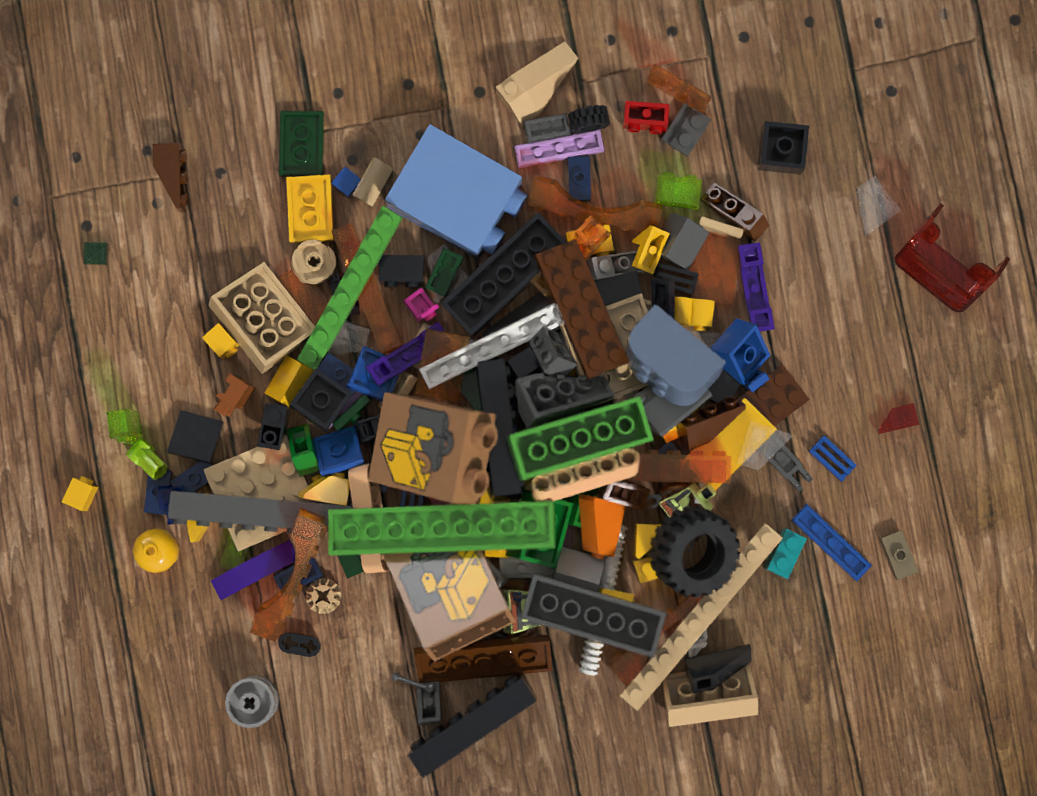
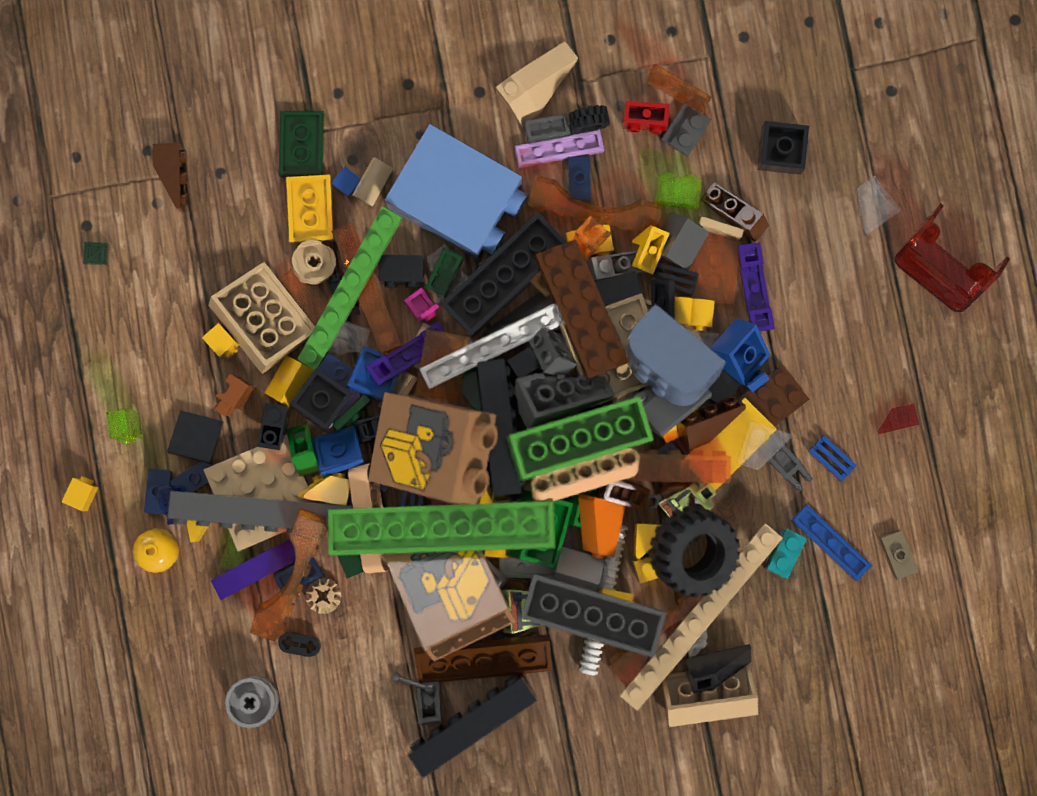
(143, 455): lime piece -> none

